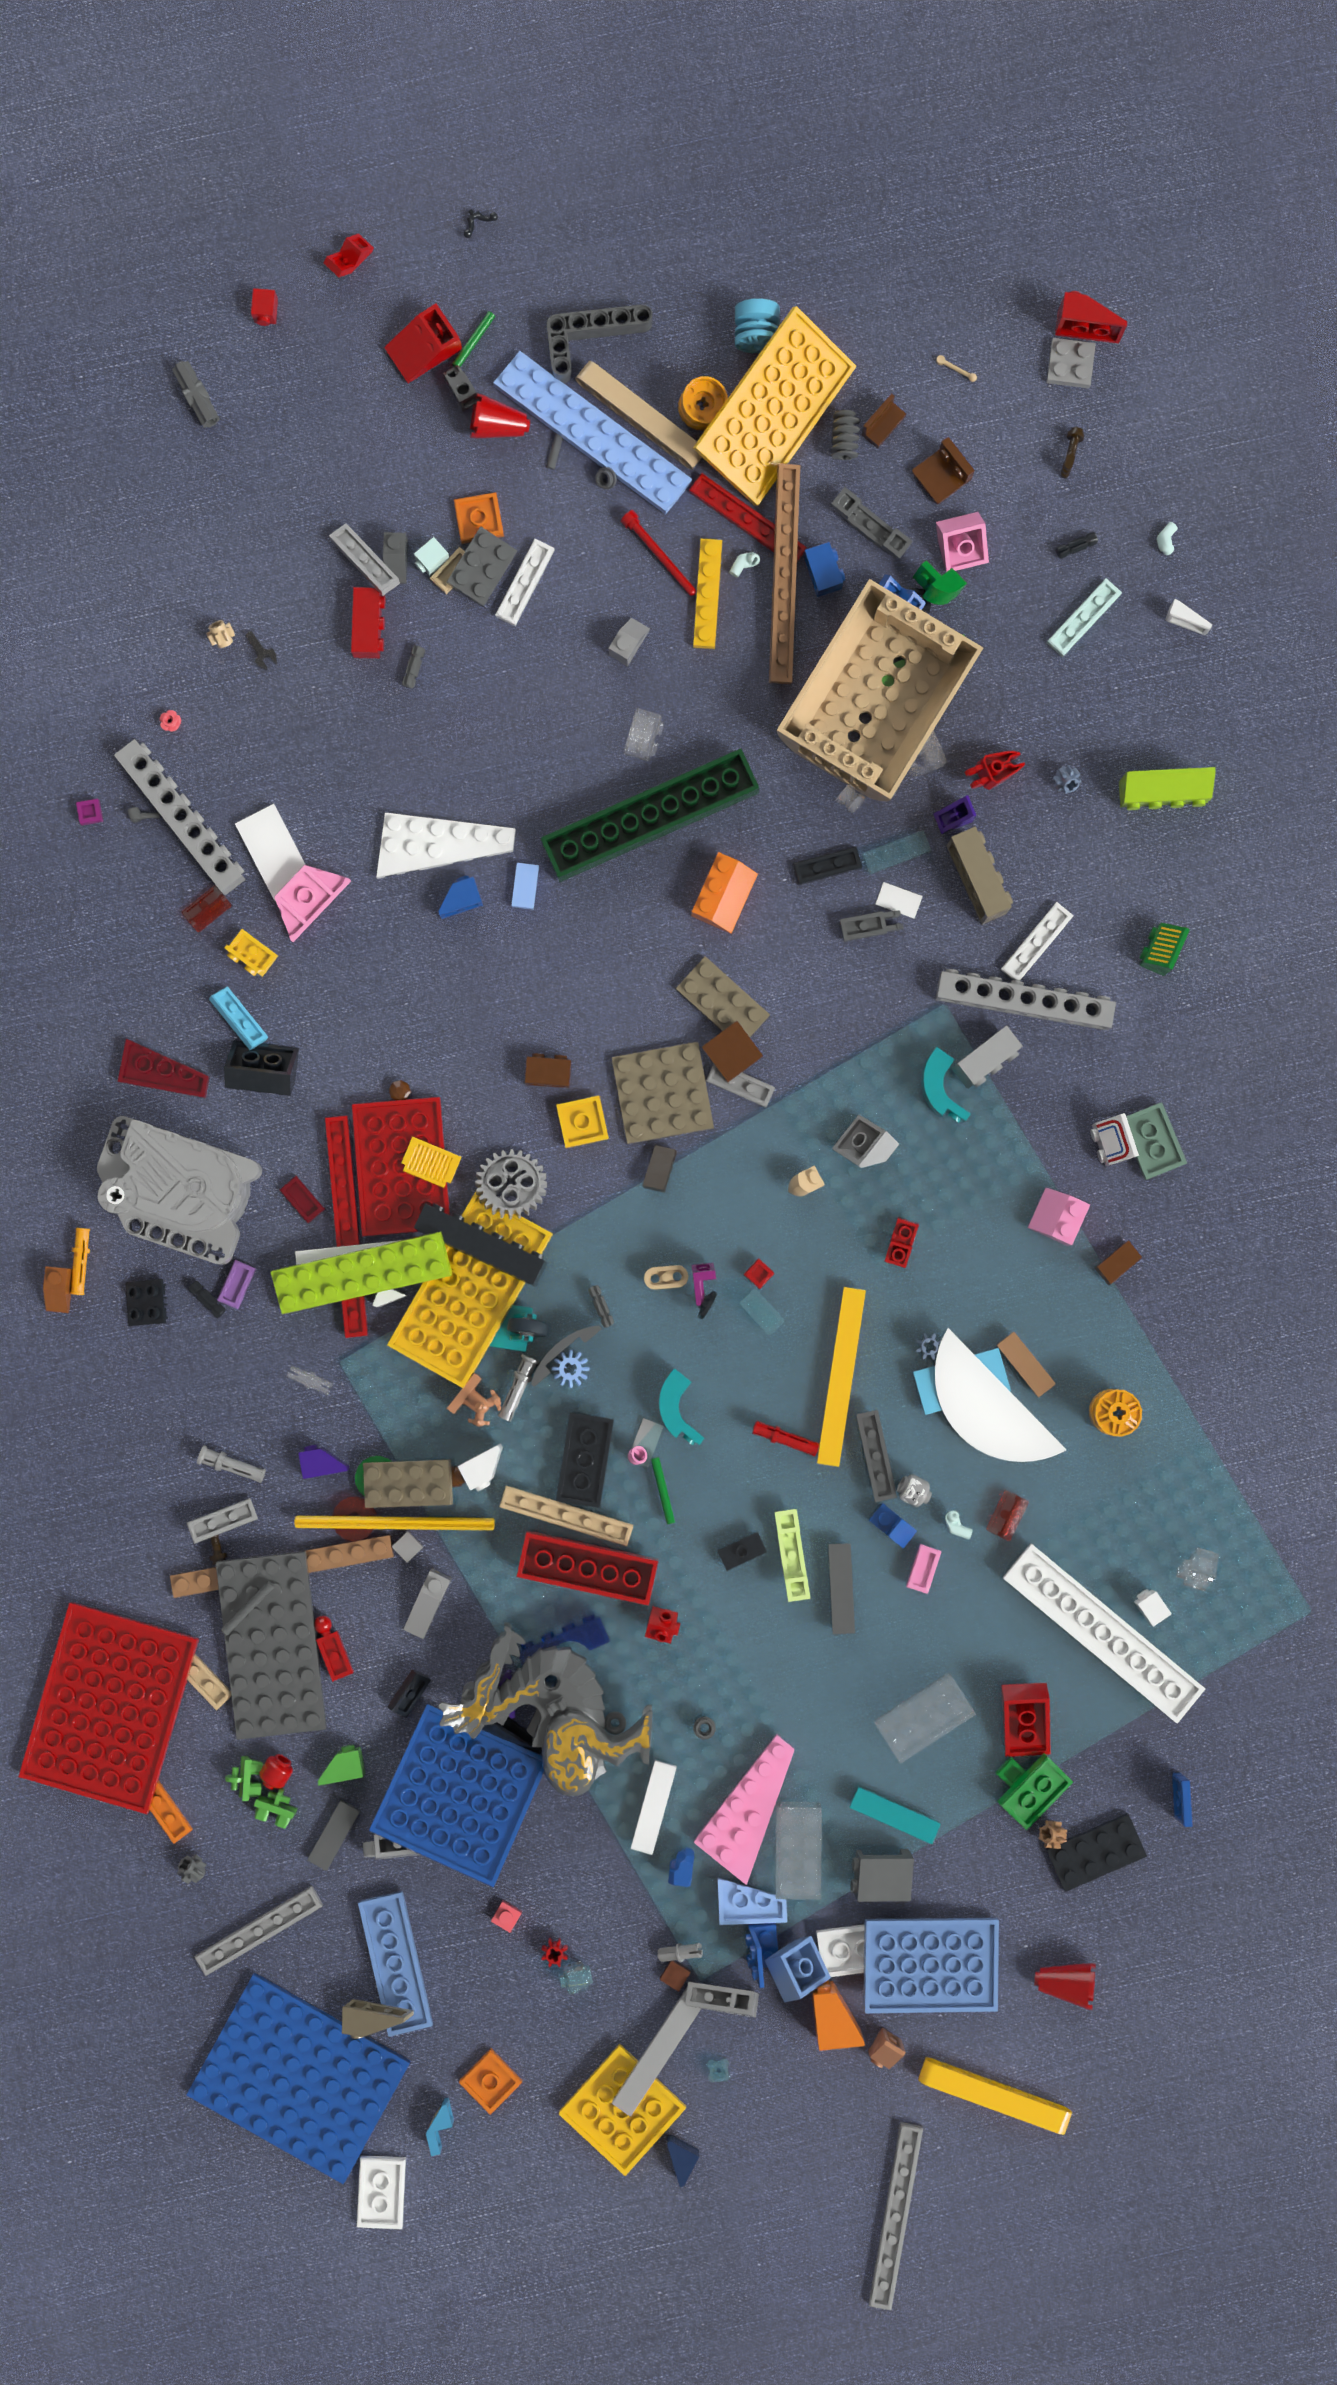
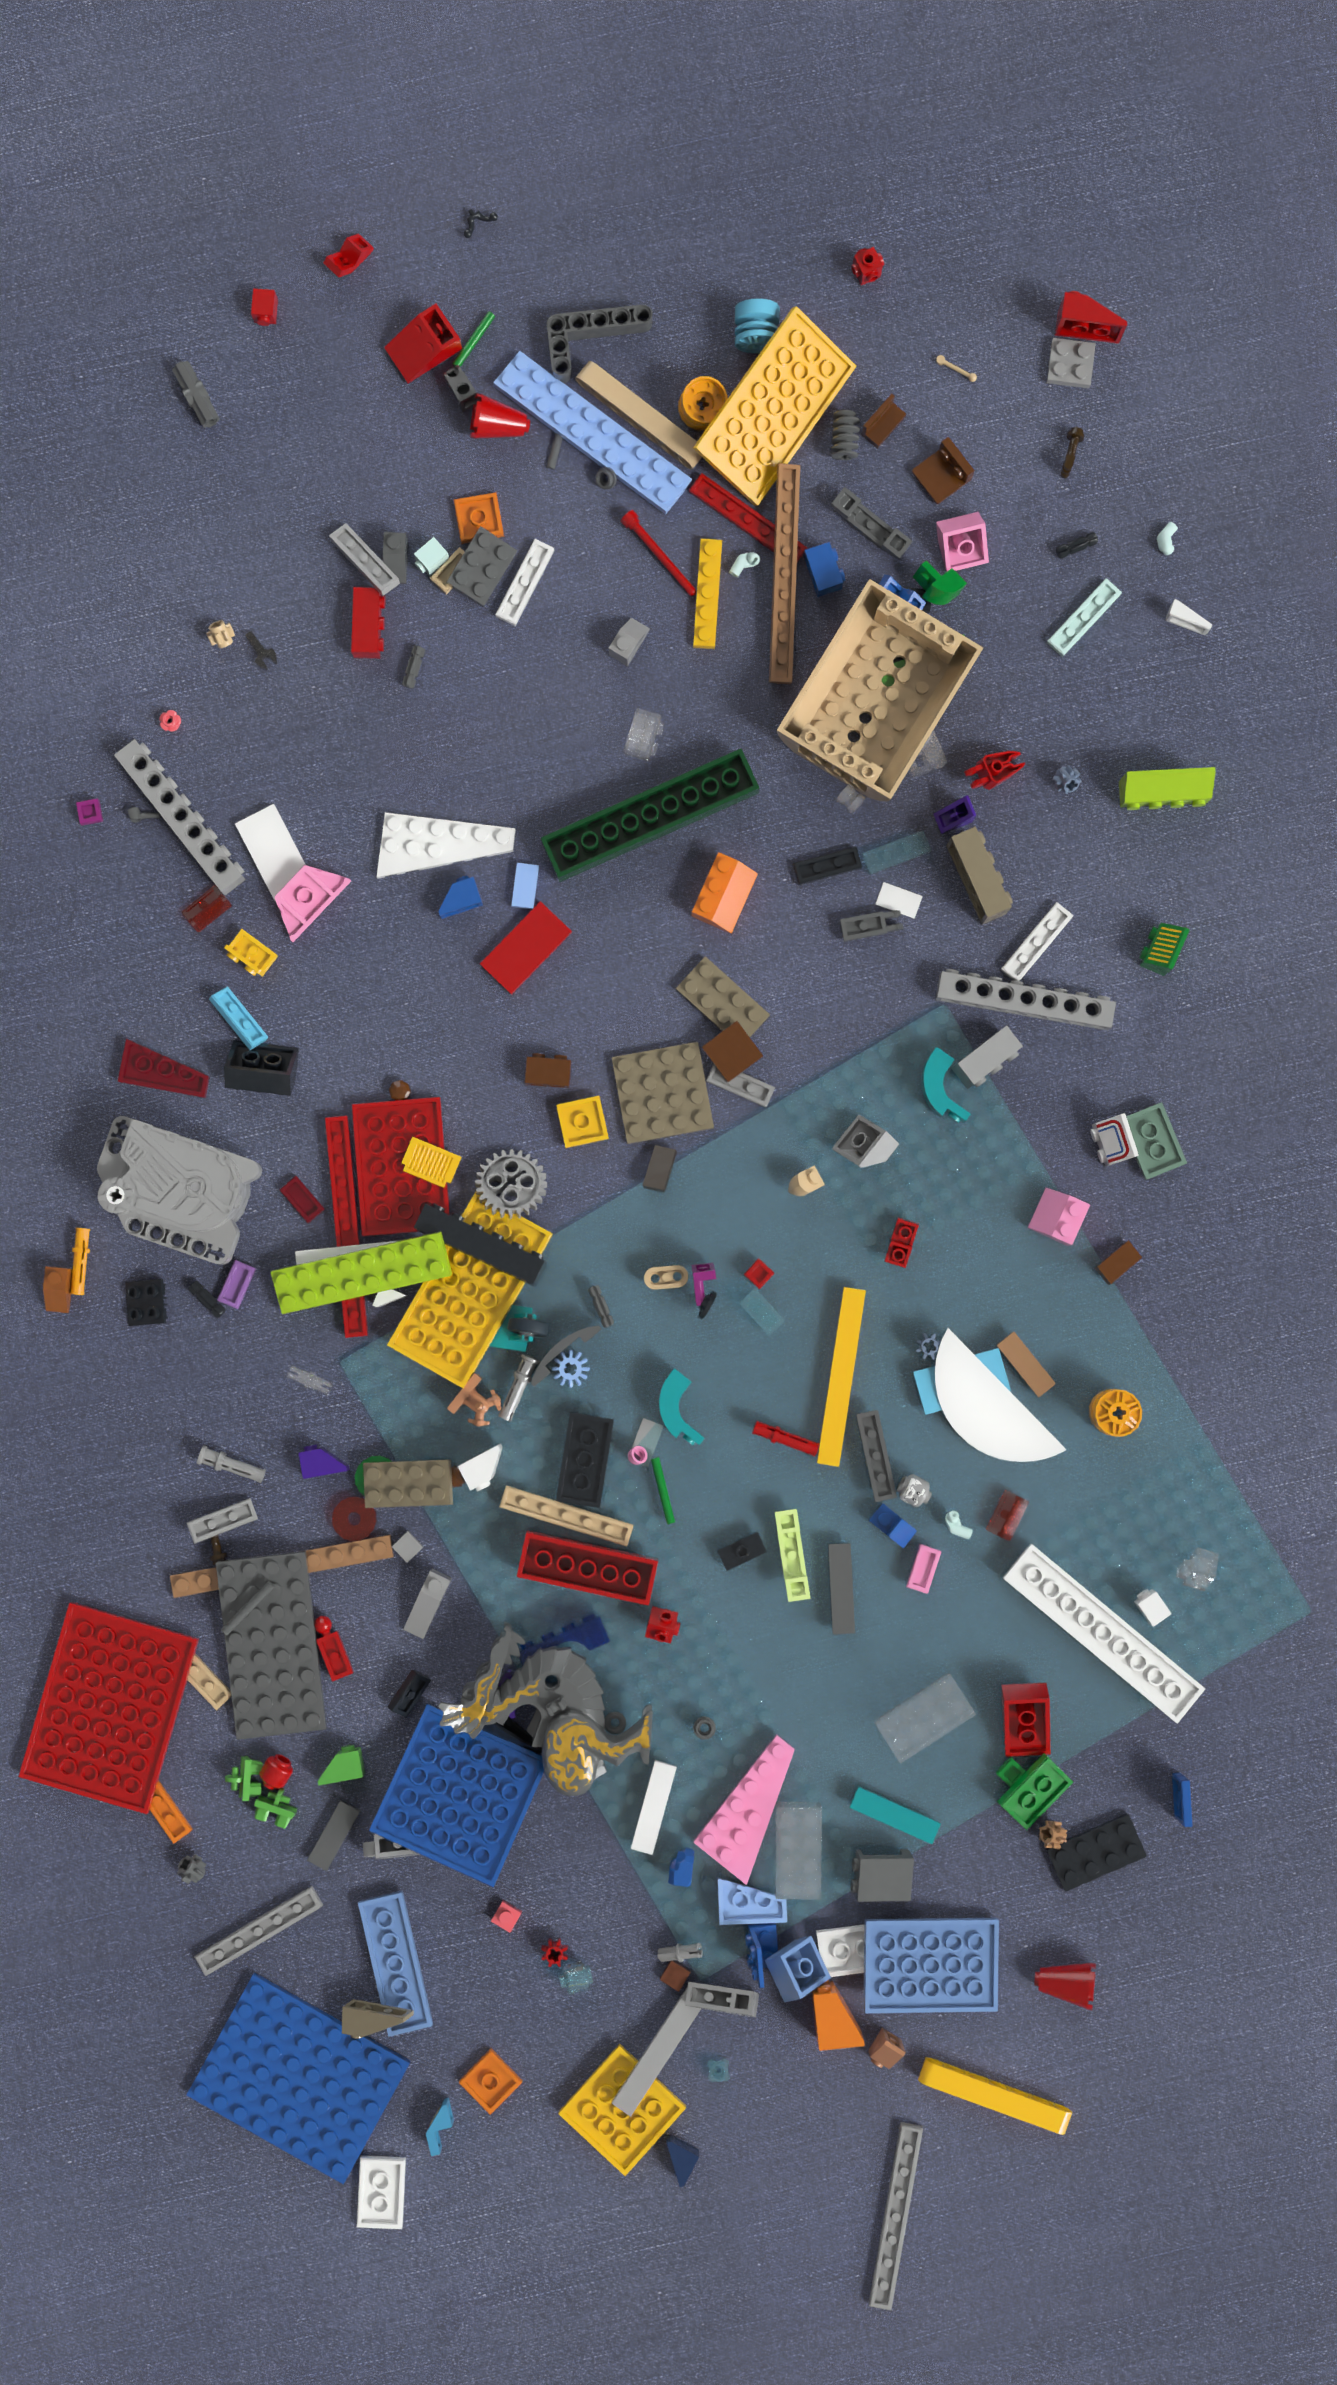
(379, 1522): yellow axle -> none
(526, 948): none -> red tile
(867, 265): none -> red brick

